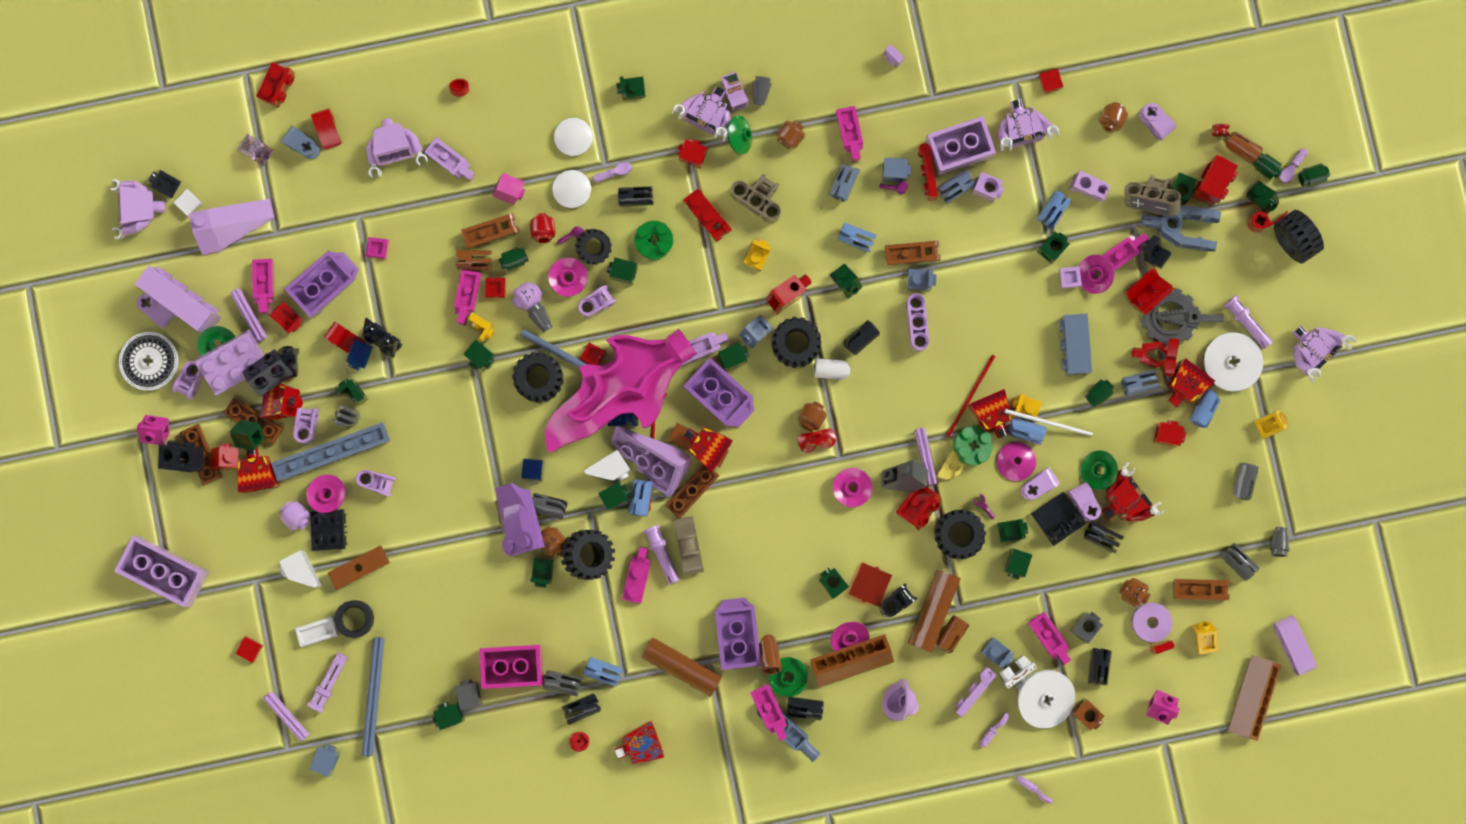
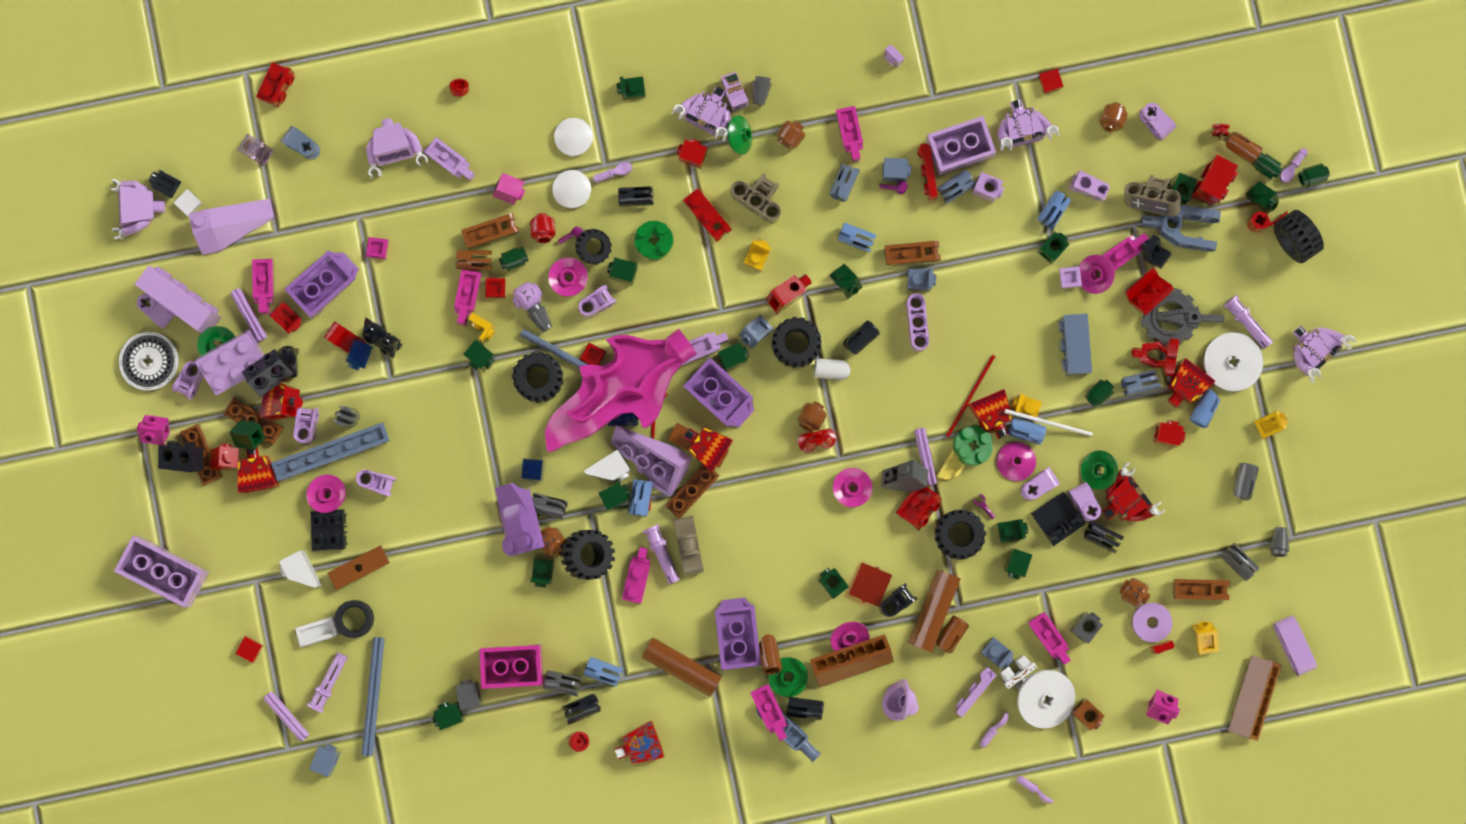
(294, 515): lavender head -> none
(325, 128): red panel -> none
(355, 391): dark green bracket -> none
(1099, 666): black arm -> none

